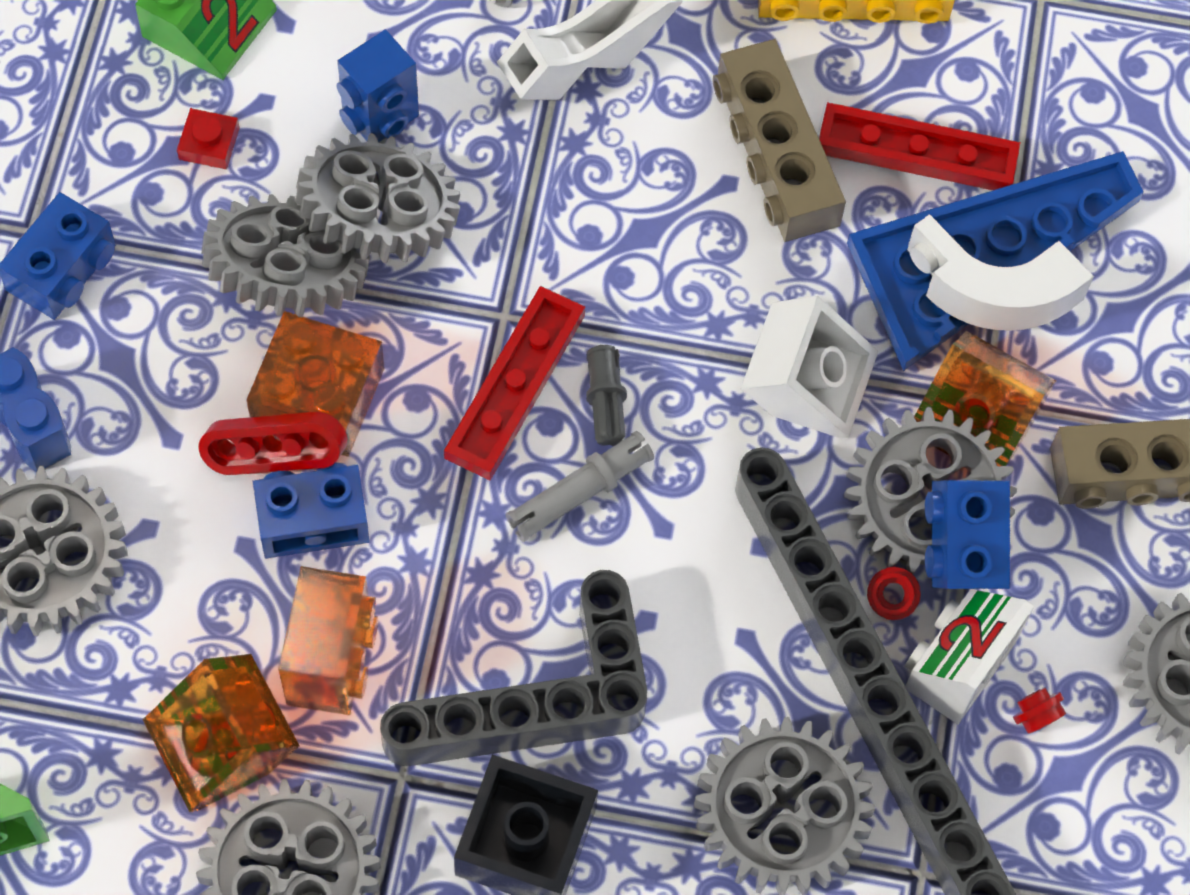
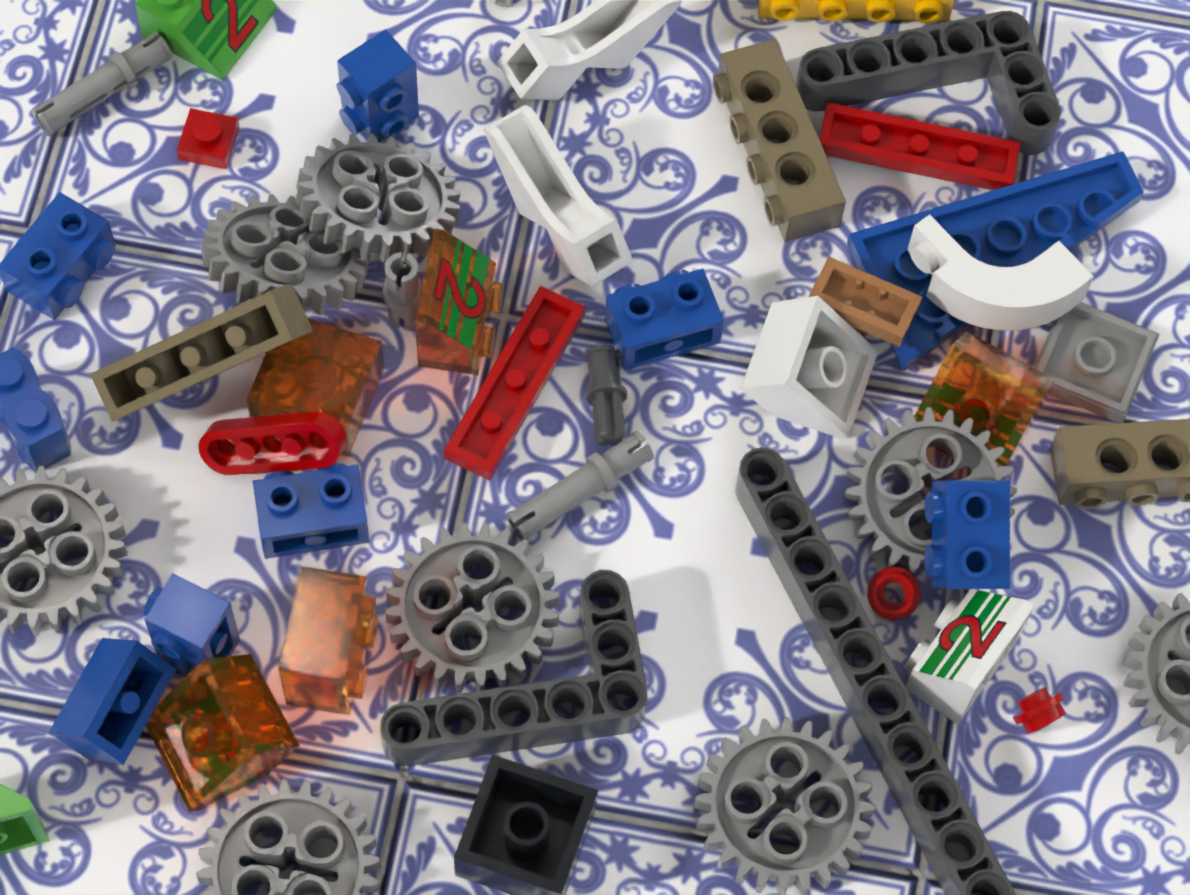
(93, 89): none -> light grey pin
(112, 700): none -> blue brick
(189, 624): none -> brick
(201, 351): none -> dark tan brick
(402, 289): none -> light grey pin
(456, 306): none -> clear orange slope
(502, 642): none -> light grey gear
(551, 196): none -> white arch
(663, 318): none -> blue brick
(867, 301): none -> medium nougat tile
(941, 66): none -> dark grey beam
(1096, 360): none -> light grey tile

